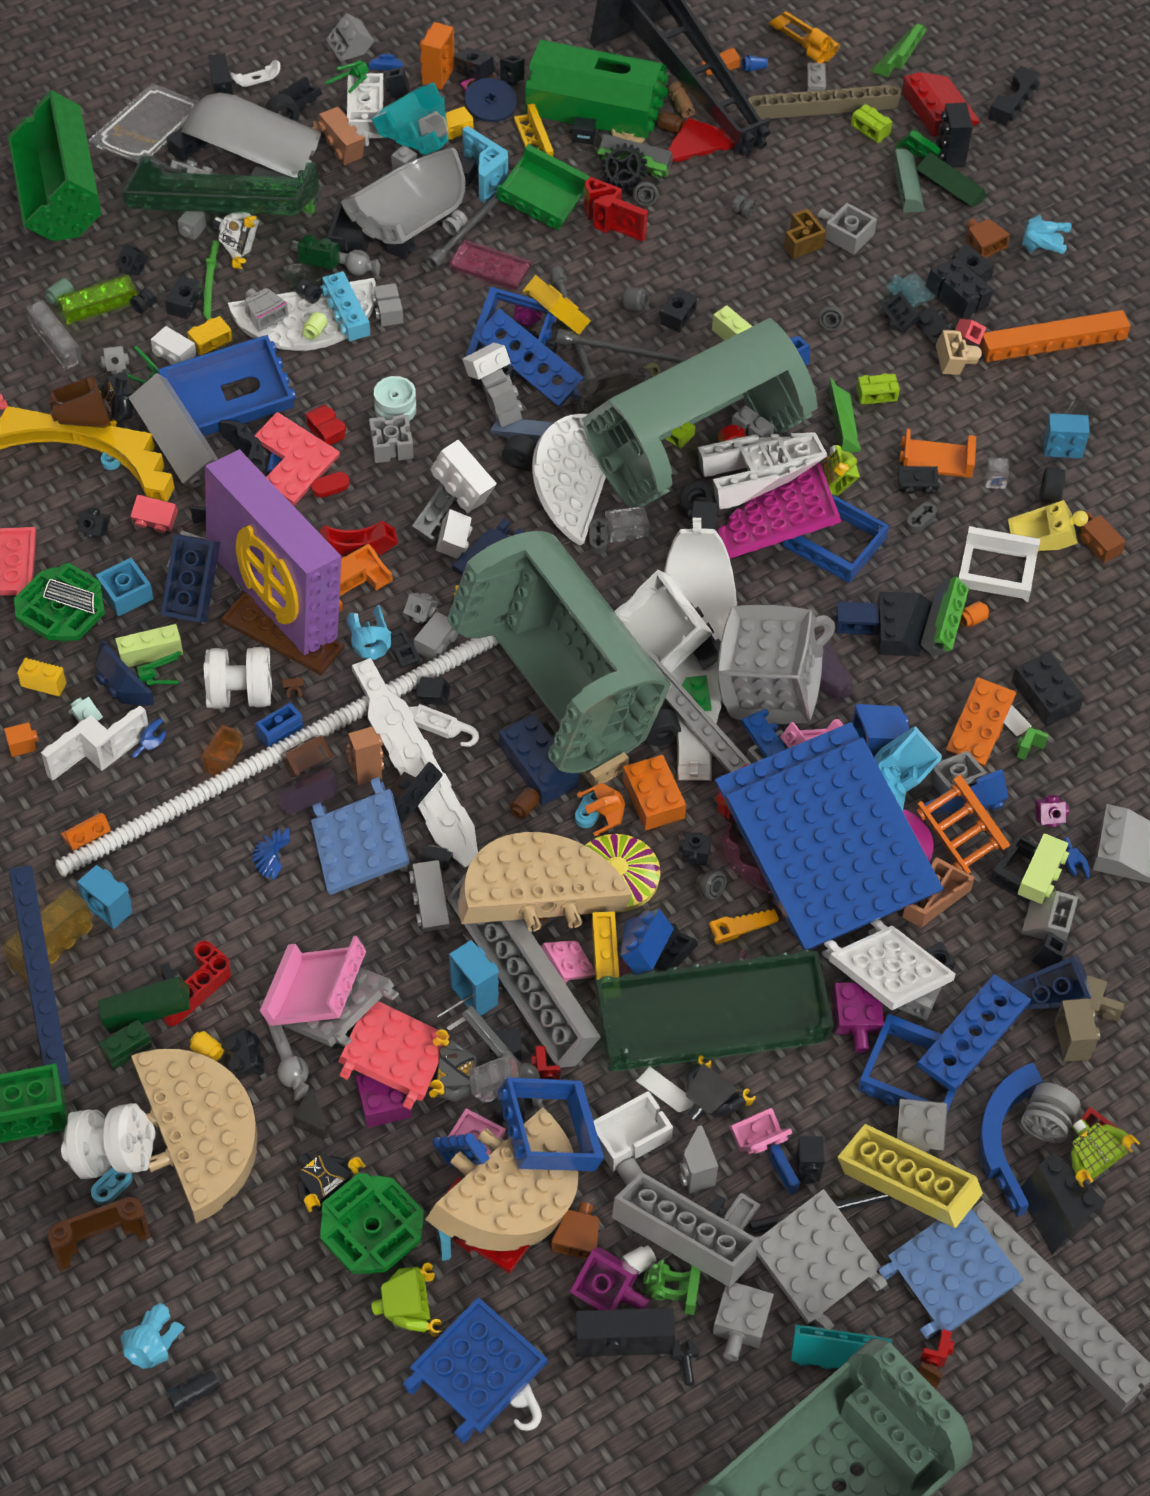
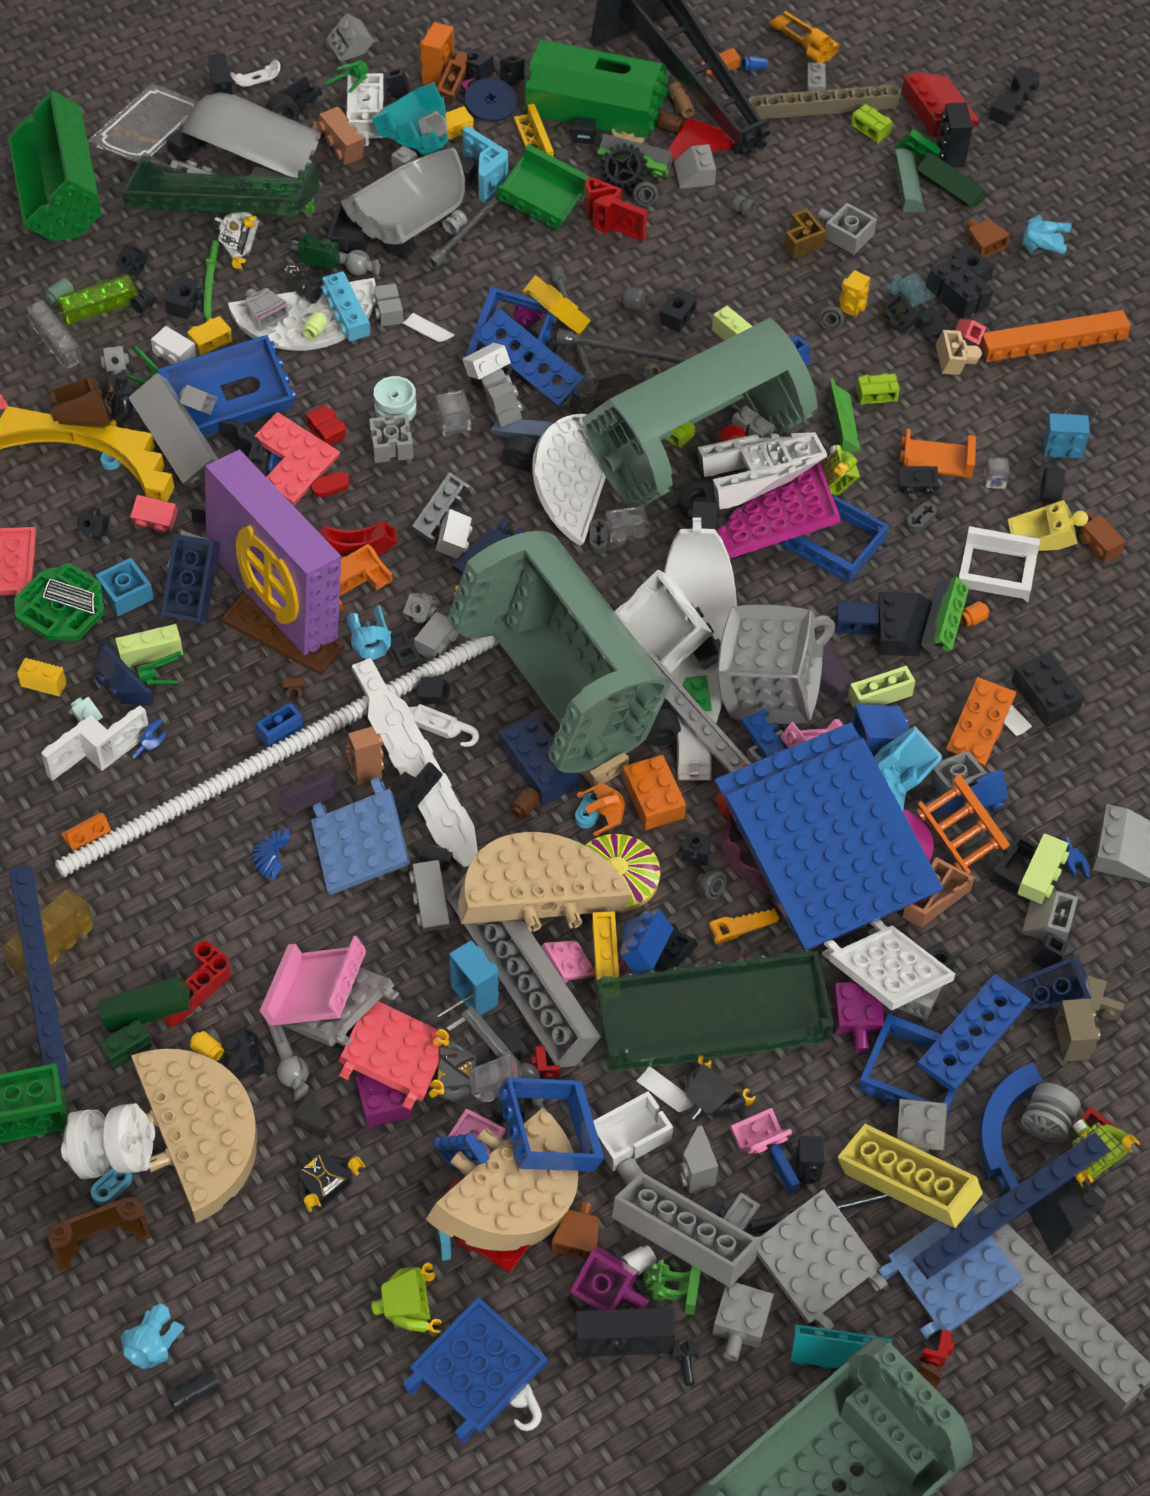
(21, 739): orange brick -> none
(105, 896): dark azure brick -> none
(191, 224): light grey brick -> none
(197, 399): none -> light grey brick
(222, 678): white piece -> none
(222, 750): clear orange panel -> none
(306, 755): reddish brown panel -> none
(364, 1203): green piece -> none
(385, 62): blue tile -> none
(427, 328): none -> white sticker
(453, 77): none -> dark orange brick
(453, 412): none -> clear head
(463, 476): white piece -> none
(490, 265): clear pink tile -> none
(695, 167): none -> light grey slope
(854, 293): none -> yellow brick
(882, 688): none -> yellowish green brick
(900, 52): bright green wedge -> none
(1010, 1206): none -> dark blue plate
(1032, 737): bright green bracket -> none
(1051, 811): magenta brick -> none

